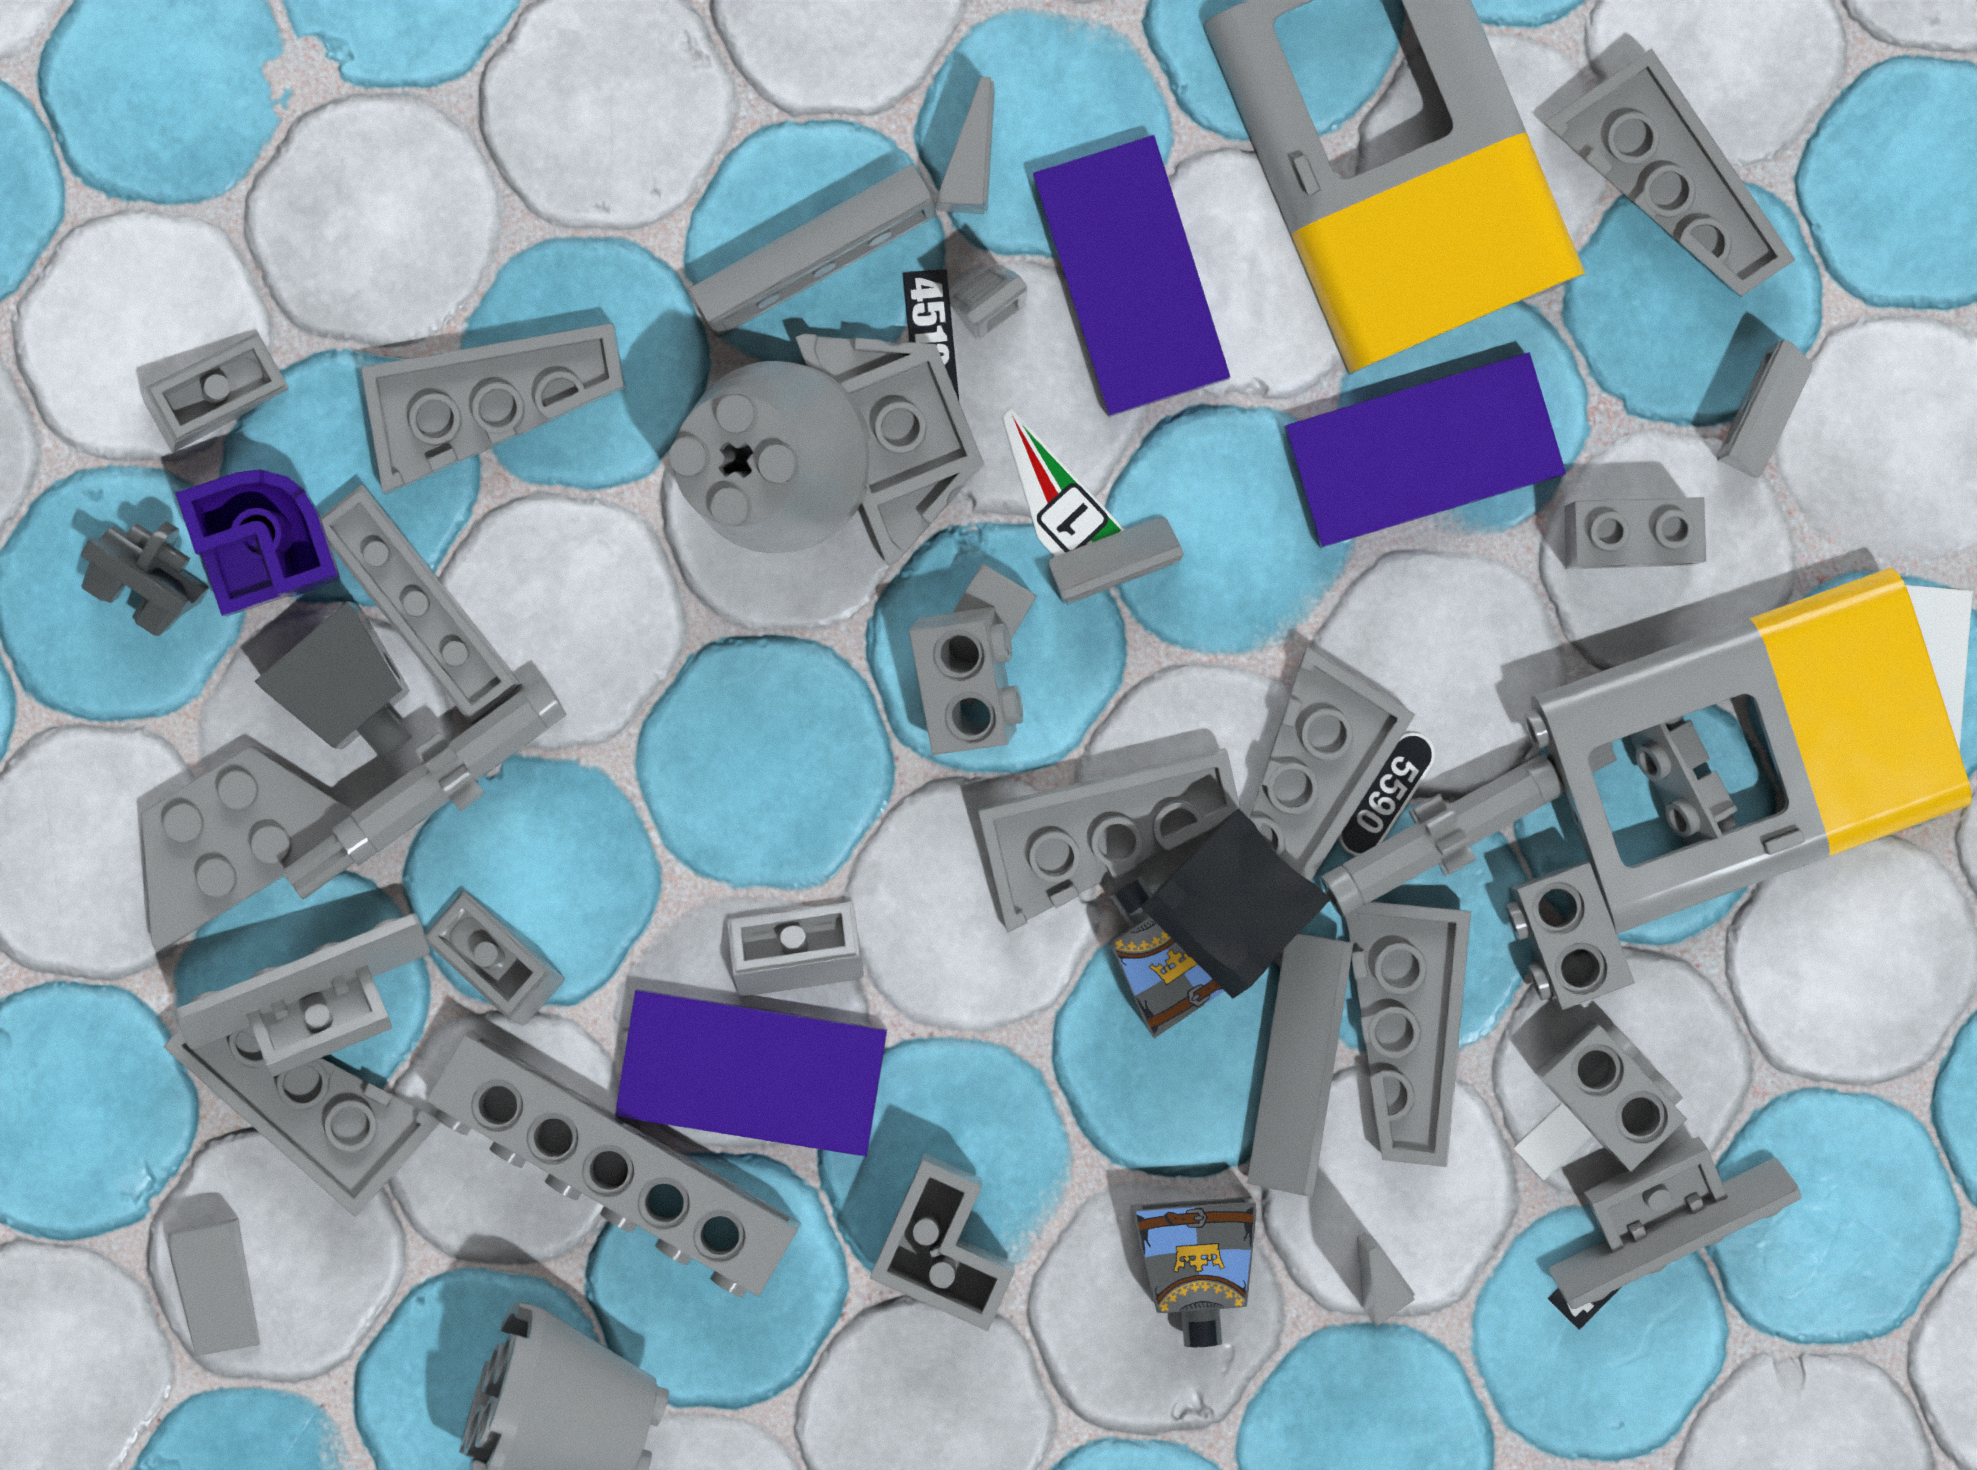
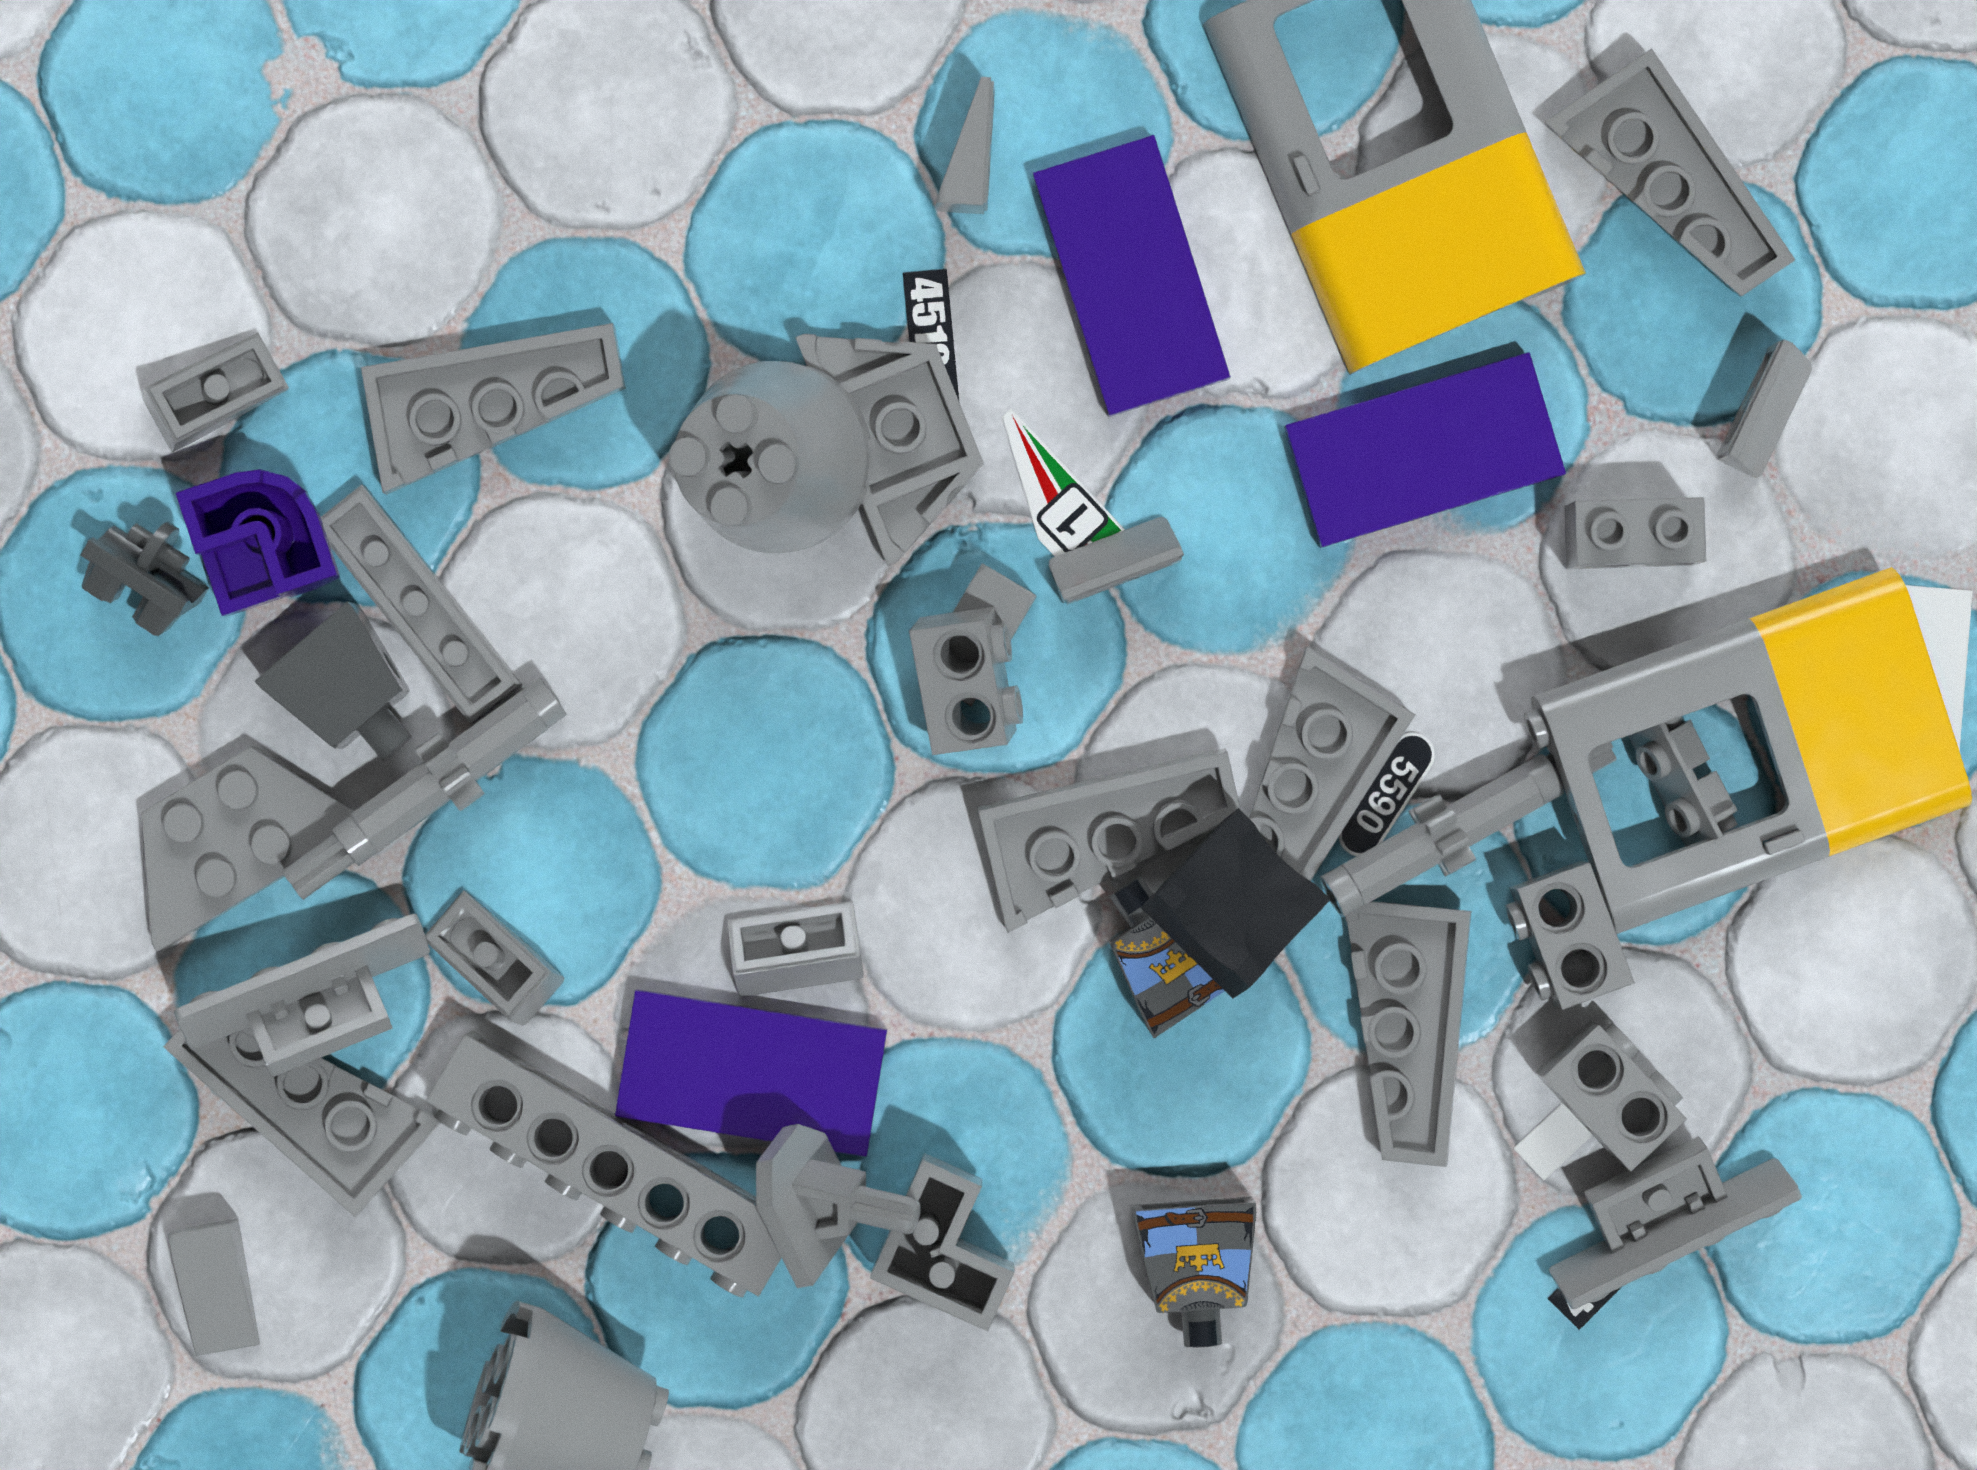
(814, 251): light grey brick -> none
(816, 1202): none -> light grey piece
(989, 299): light grey slope -> none
(1300, 1064): light grey tile -> none
(1381, 1283): light grey slope -> none

